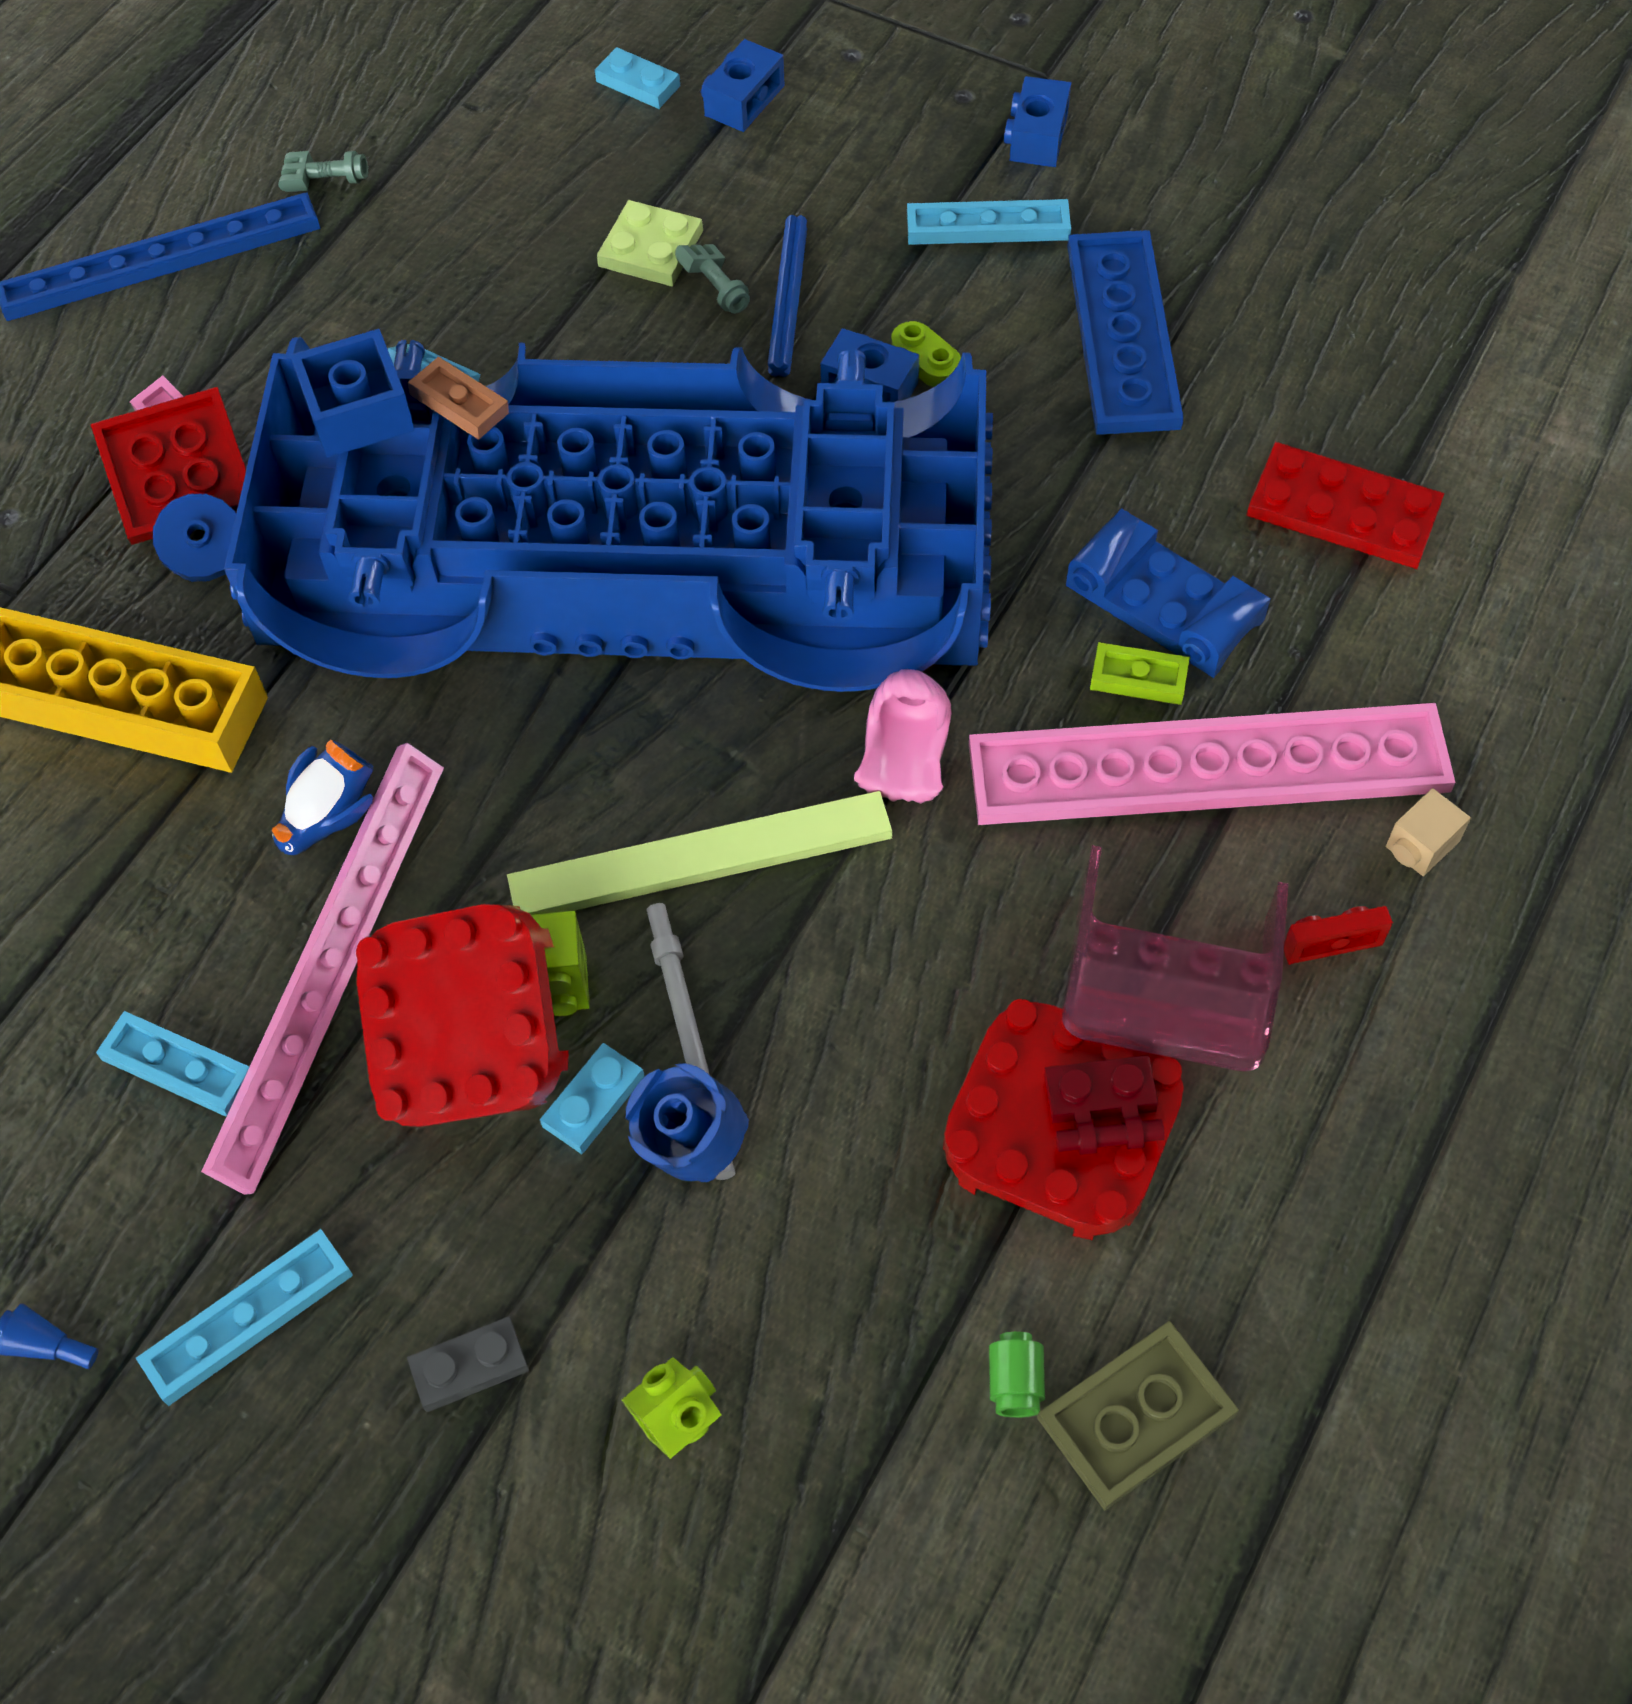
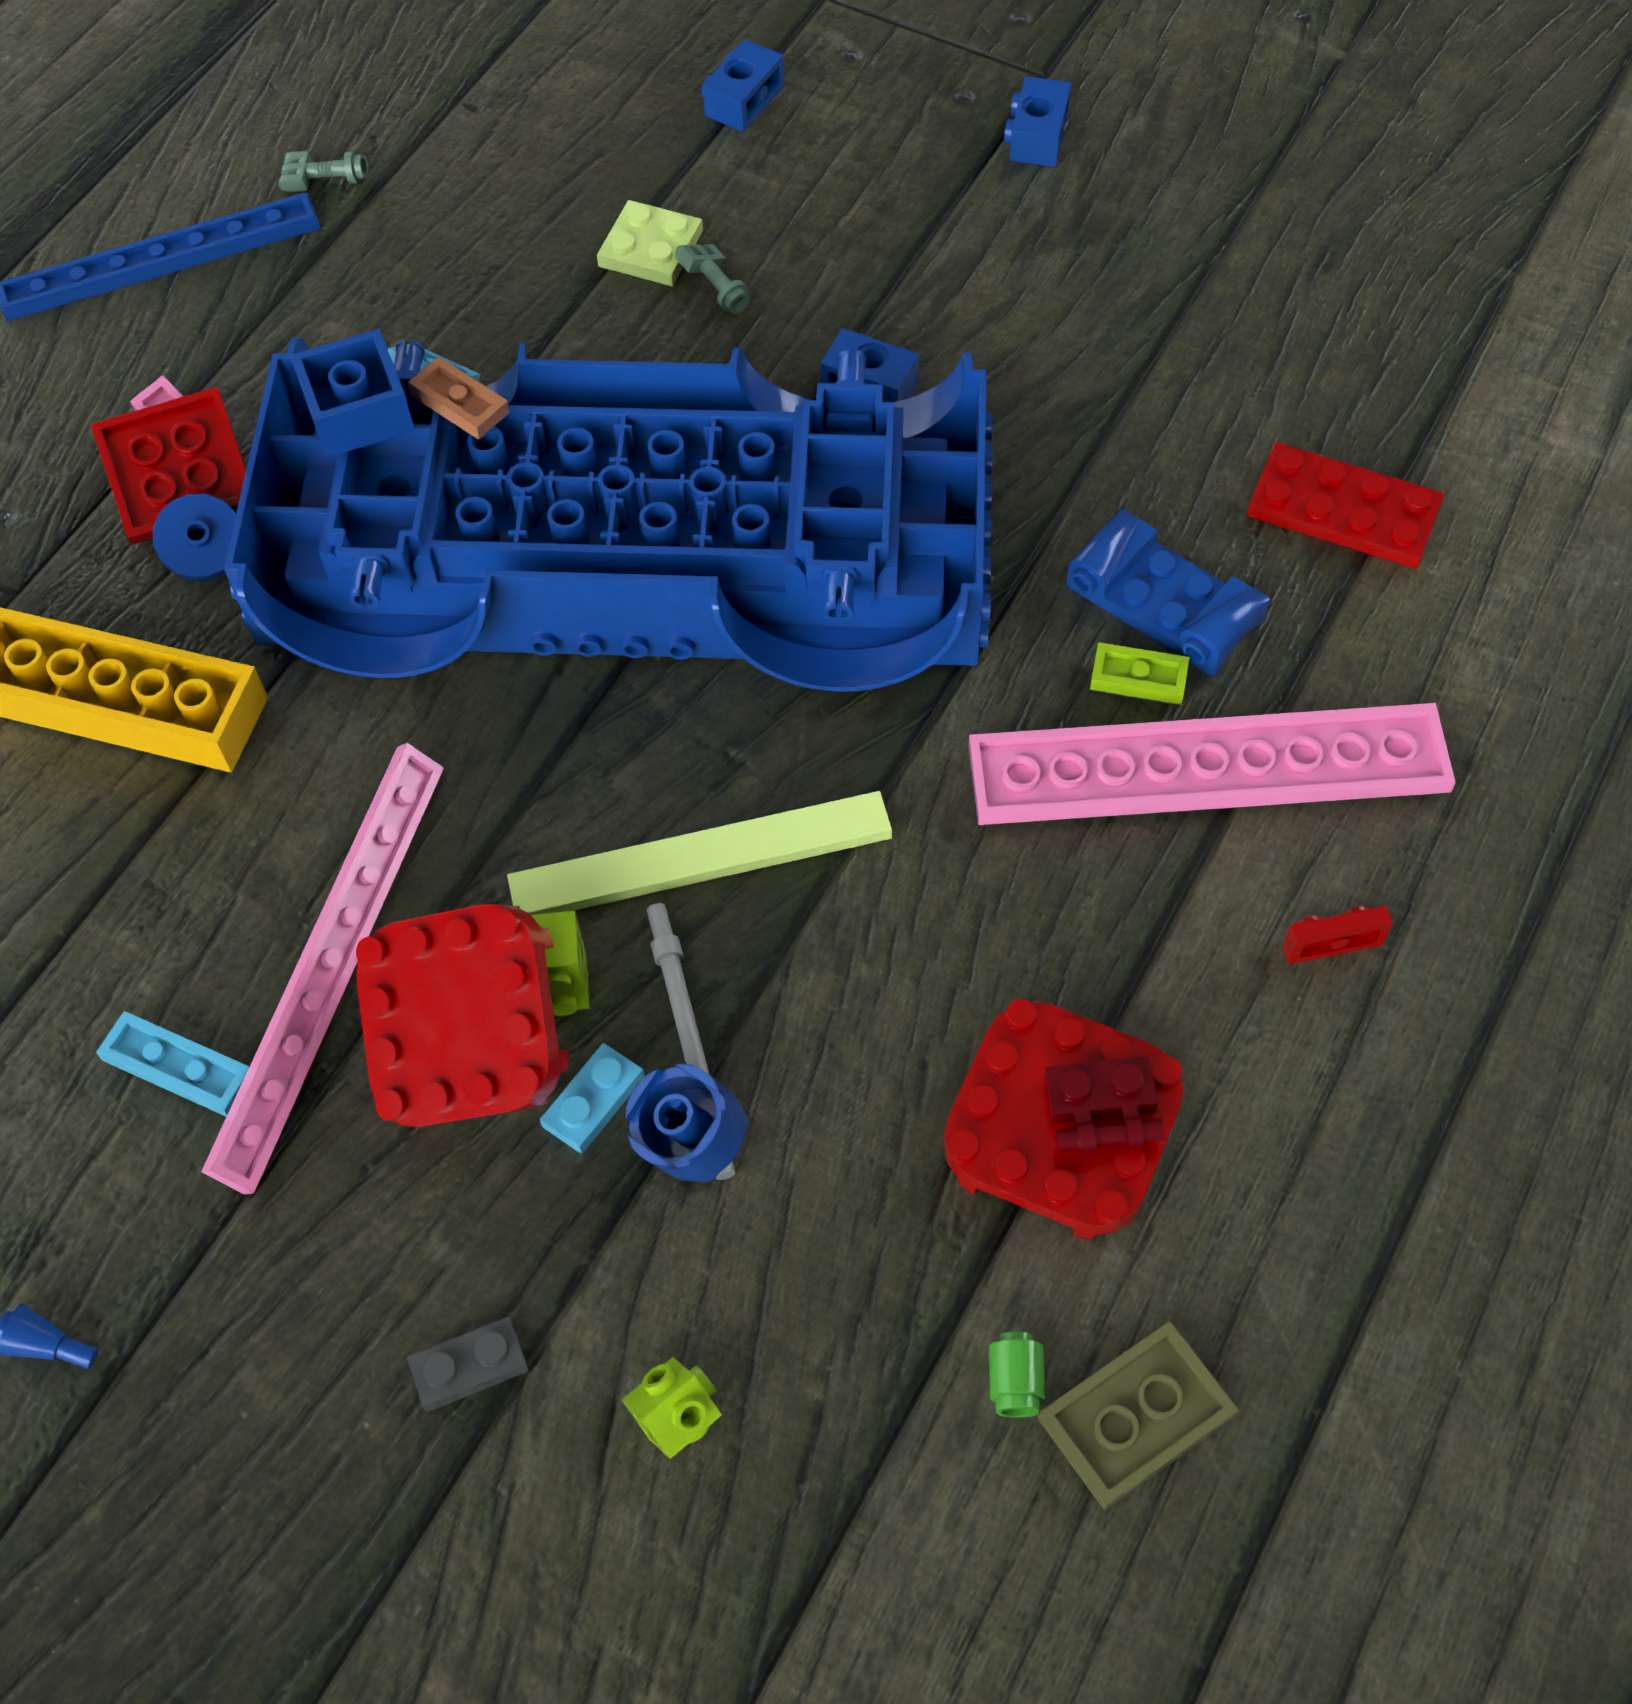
(243, 1317): medium azure plate -> none
(322, 797): animal -> none
(637, 78): medium azure plate -> none
(787, 296): blue axle -> none
(905, 738): bright pink piece -> none
(930, 347): lime plate -> none
(988, 221): medium azure plate -> none
(1124, 333): blue plate -> none
(1173, 991): clear pink windscreen -> none
(1427, 832): tan brick -> none

